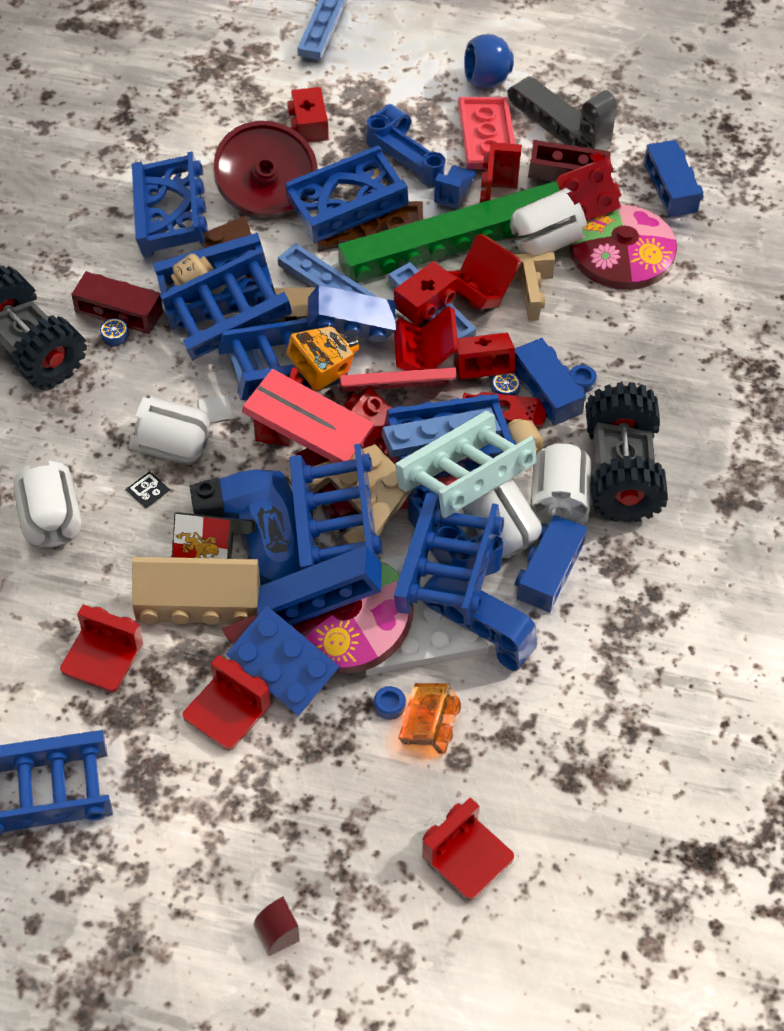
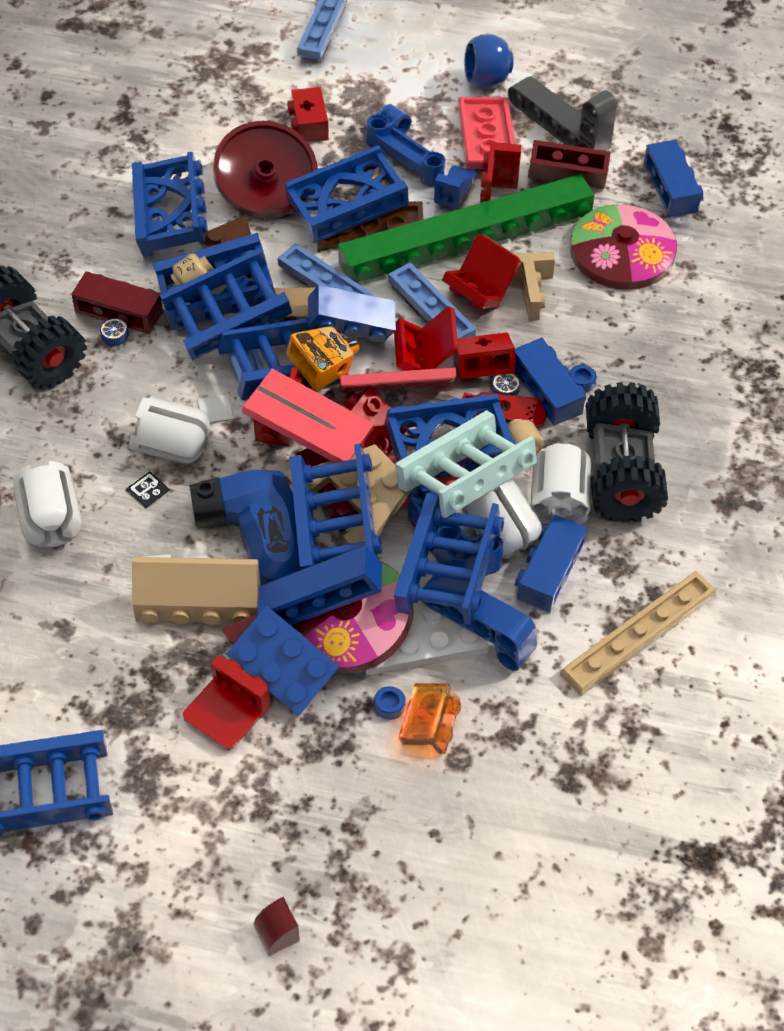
(102, 649): red bracket -> none
(206, 535): flag -> none
(412, 436): medium blue plate -> none
(425, 293): red brick -> none
(465, 850): red bracket -> none
(548, 224): white cylinder -> none
(592, 187): red bracket -> none
(638, 633): none -> tan tile

